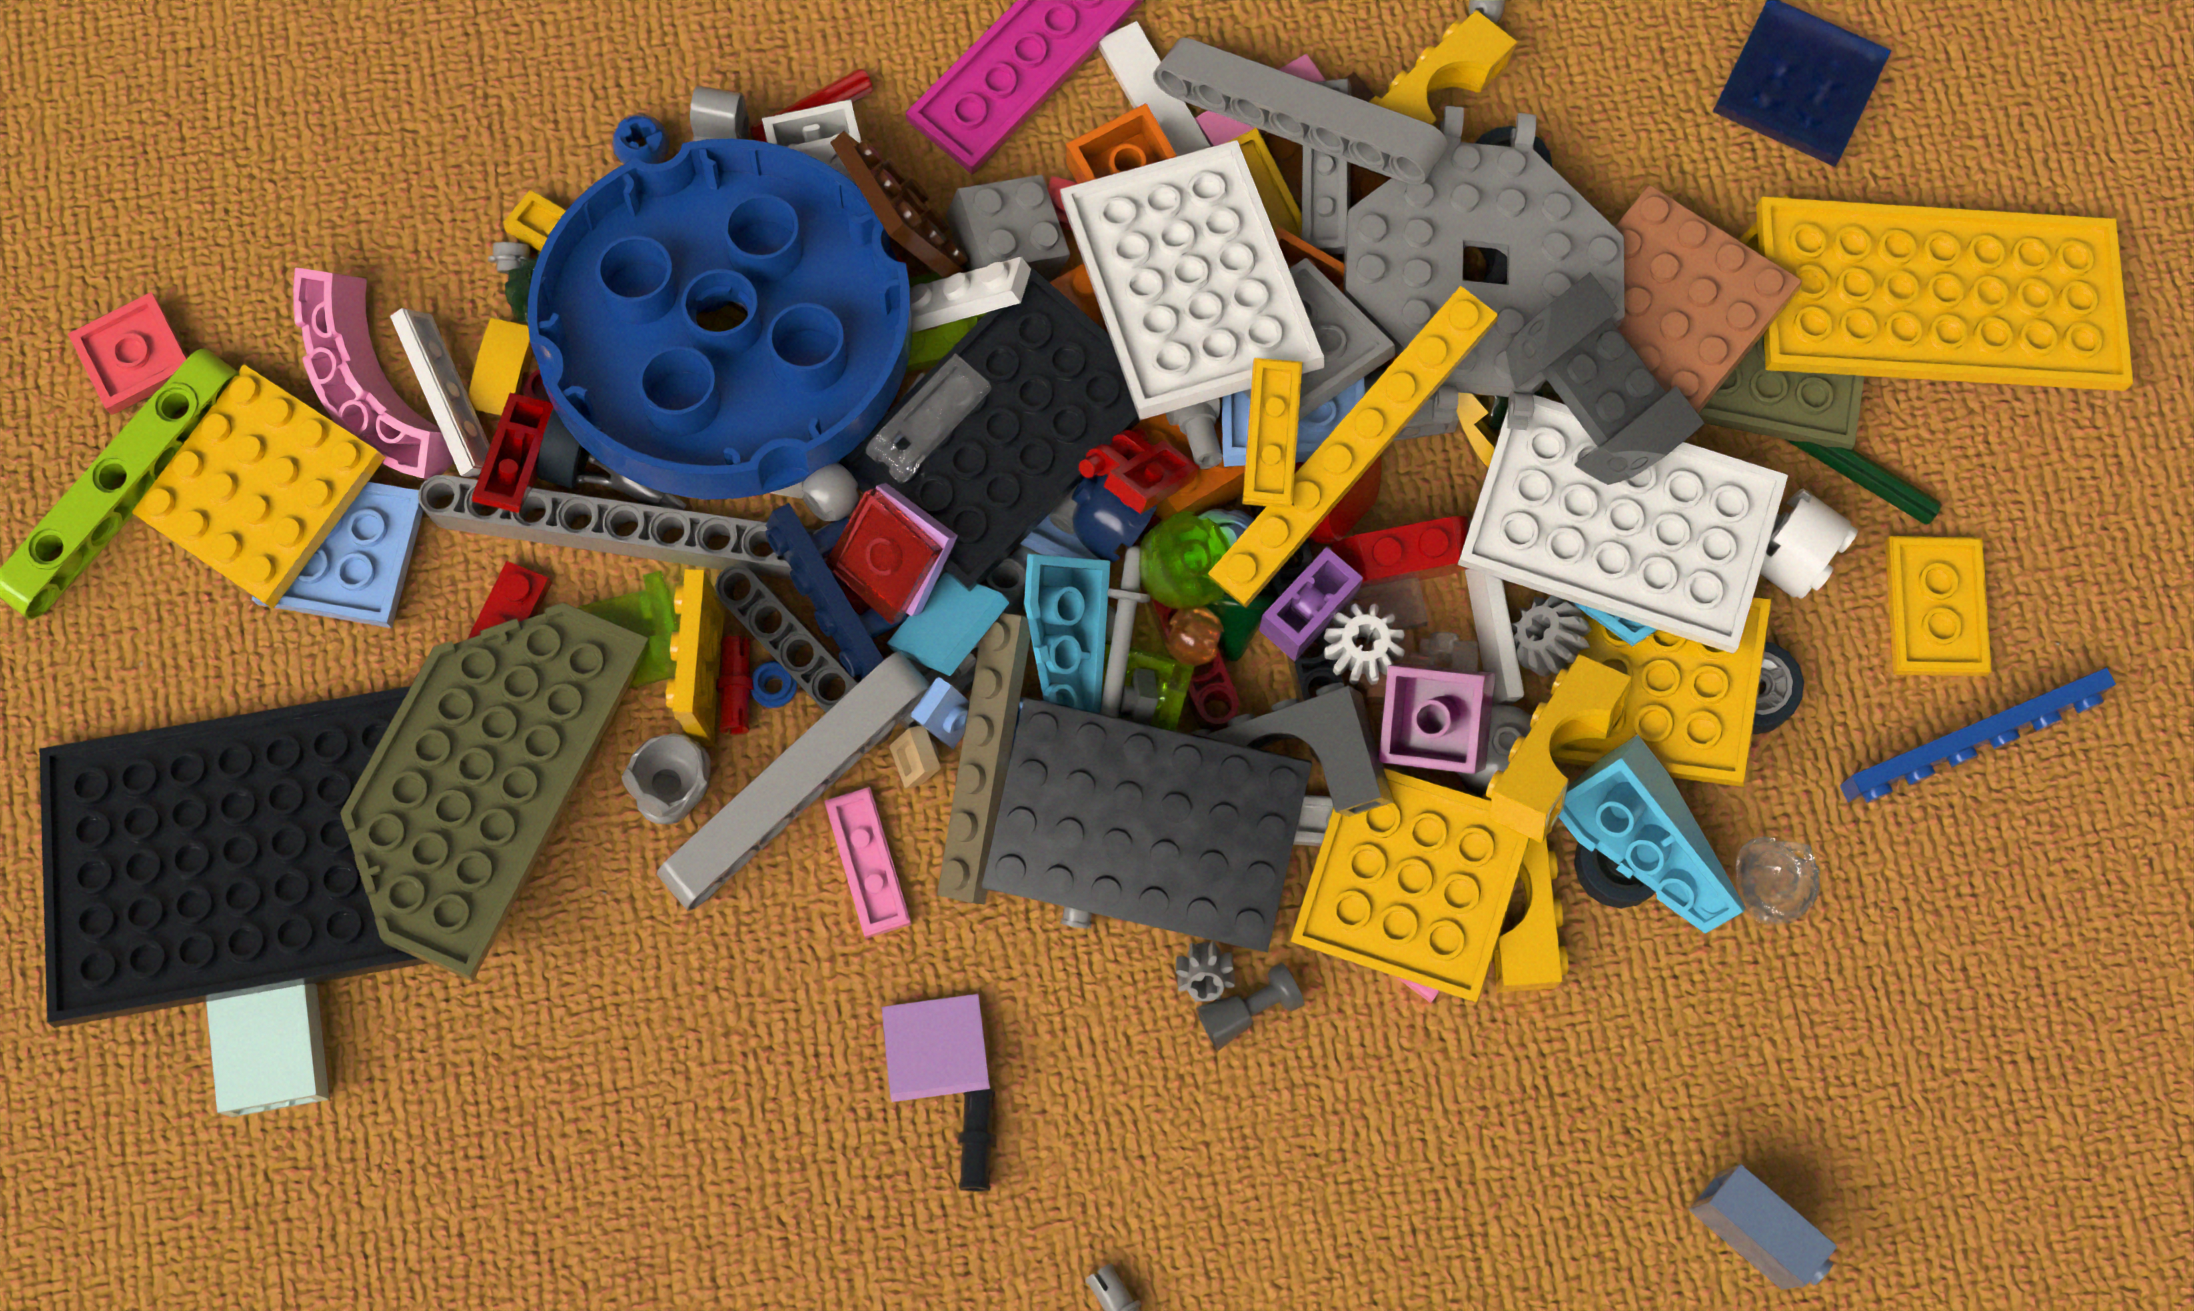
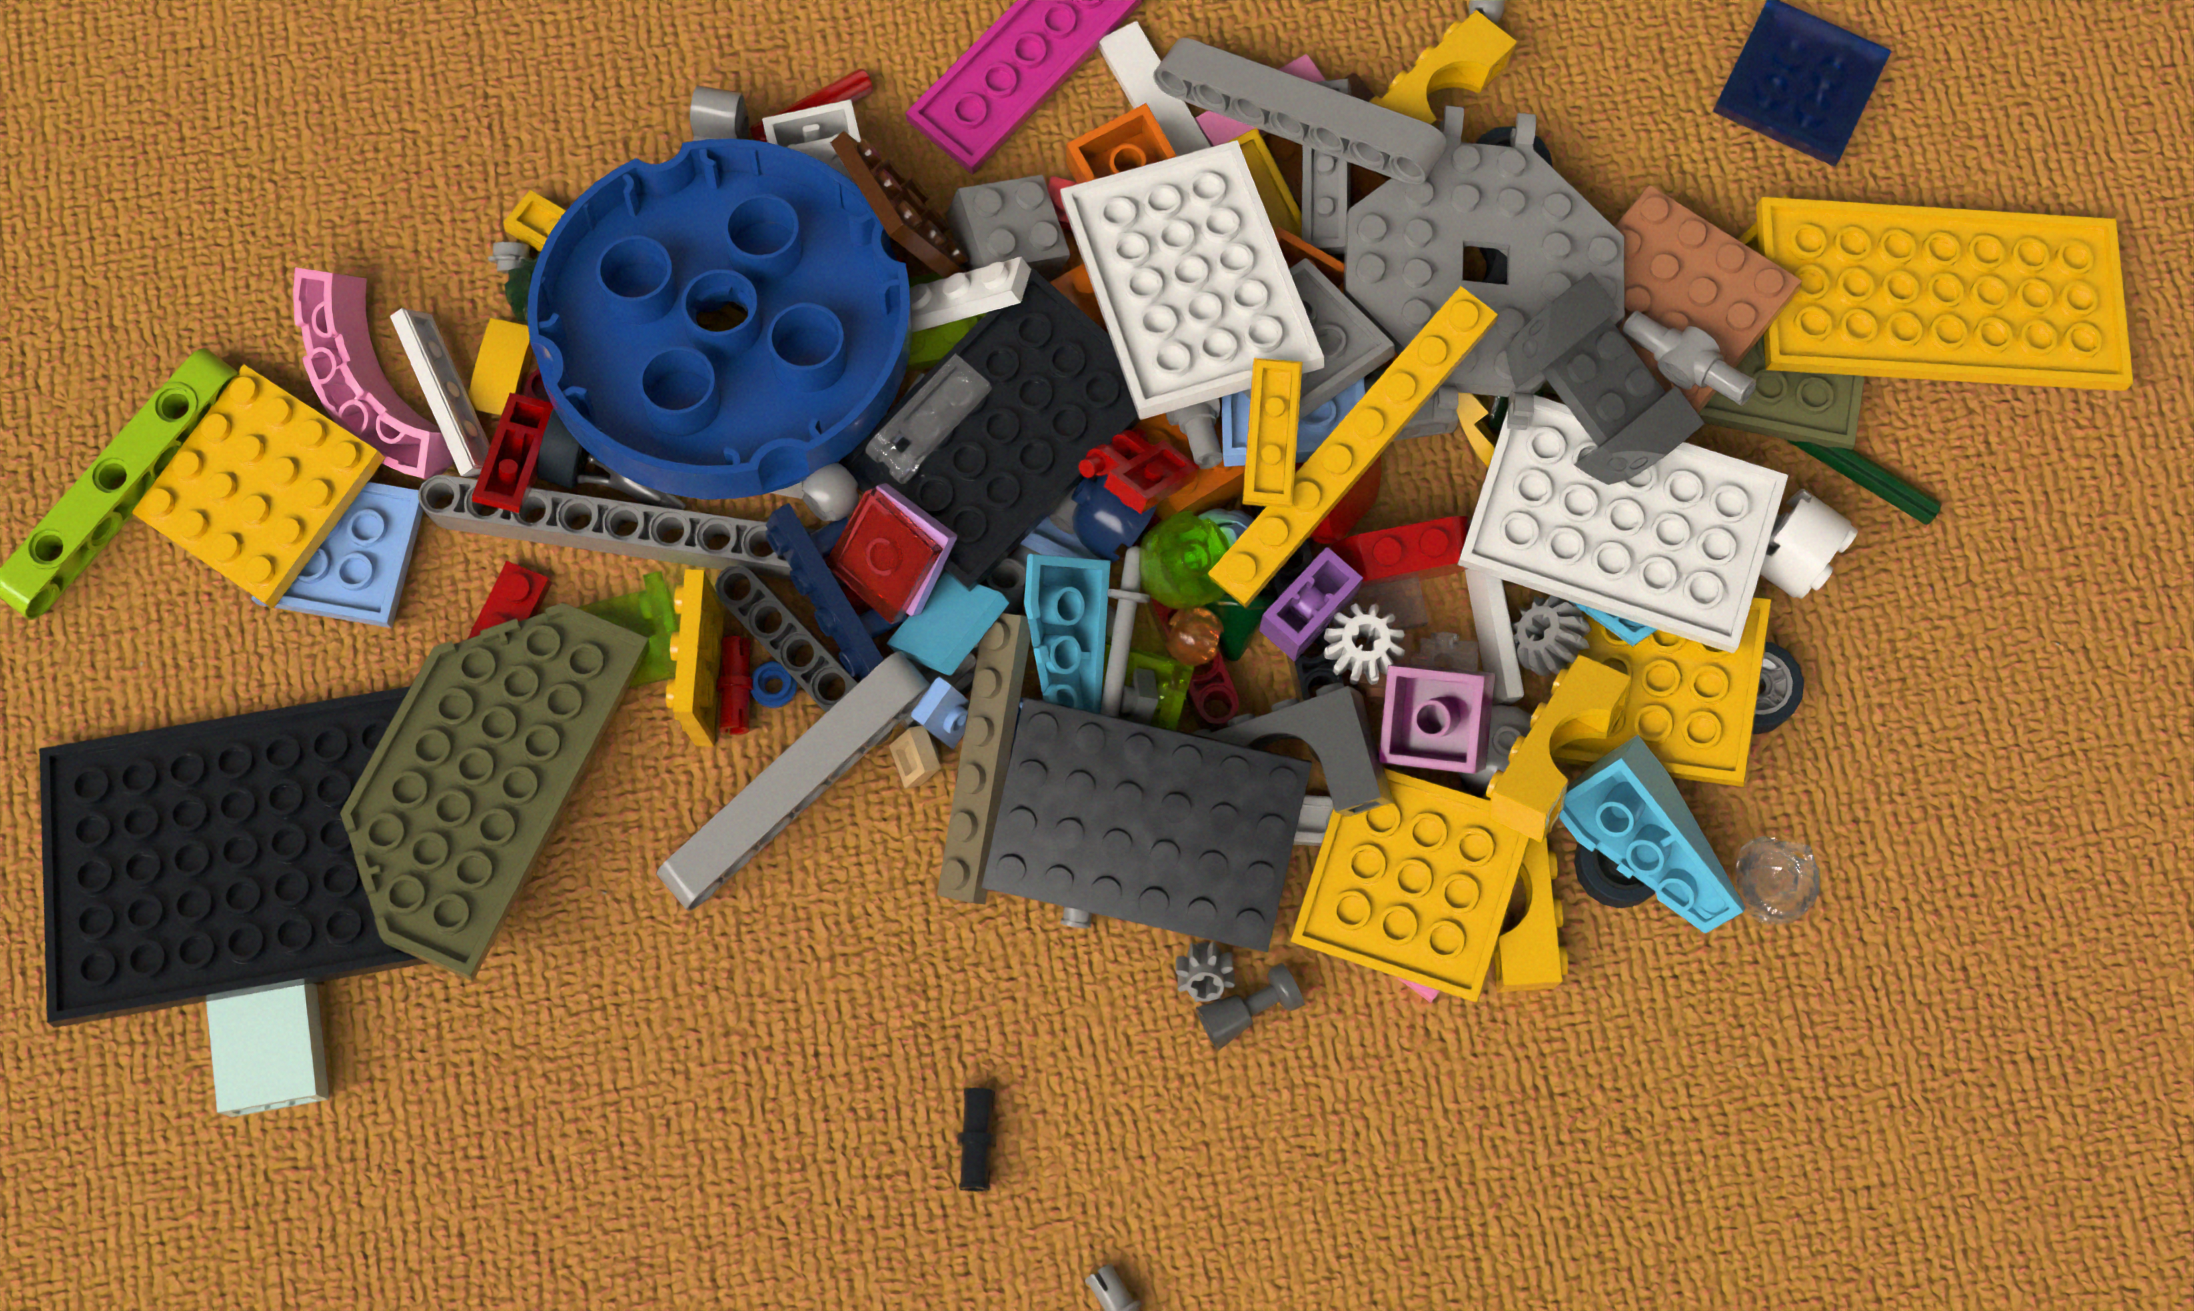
(129, 352): coral plate -> none
(644, 127): blue piece -> none
(668, 777): light grey hair -> none
(867, 863): bright pink tile -> none
(935, 1048): lavender tile -> none
(1689, 358): none -> light grey pin
(1764, 1229): sand blue brick -> none
(1938, 606): yellow tile -> none
(1961, 745): blue plate -> none

